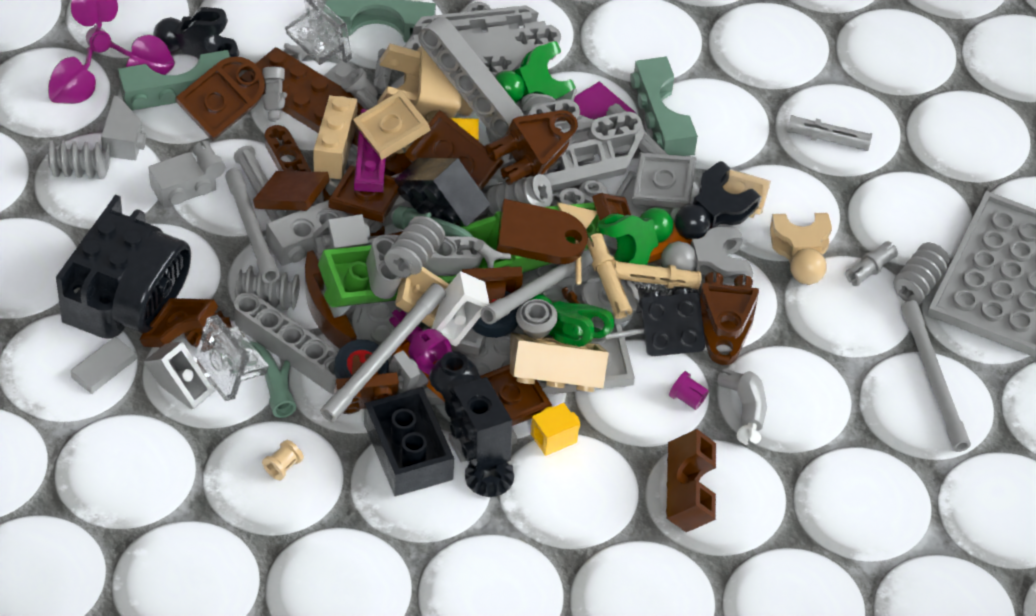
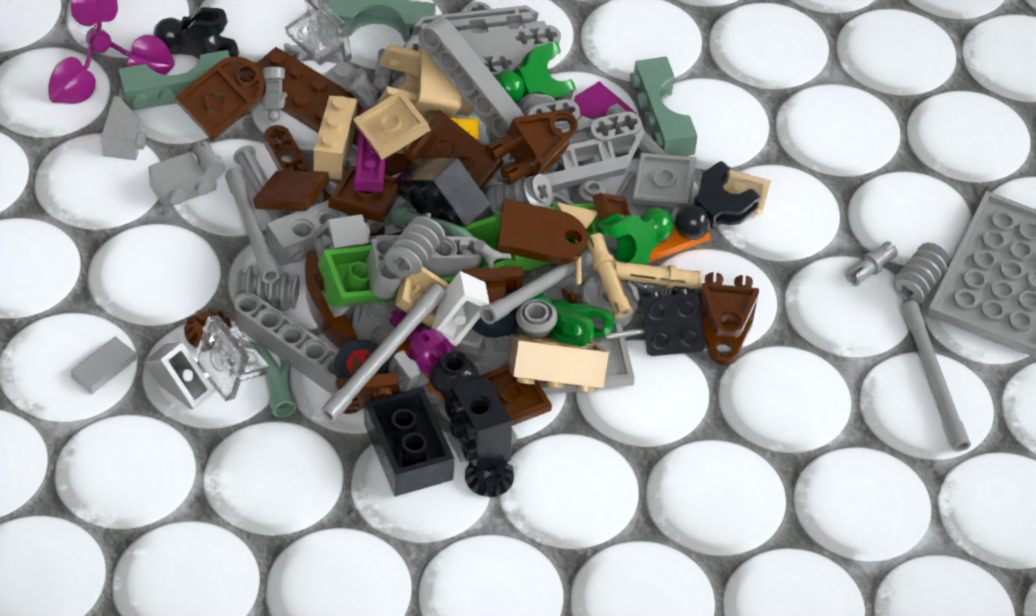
(78, 160): light grey piece -> none
(122, 274): black brick -> none
(177, 318): reddish brown tile -> none
(282, 460): tan bush -> none
(555, 428): yellow brick -> none
(571, 194): light grey bush -> none
(688, 391): magenta bush -> none
(688, 500): reddish brown arch -> none
(710, 255): light grey piece -> none
(753, 400): light grey arm -> none
(802, 246): tan piece -> none
(829, 132): light grey pin -> none

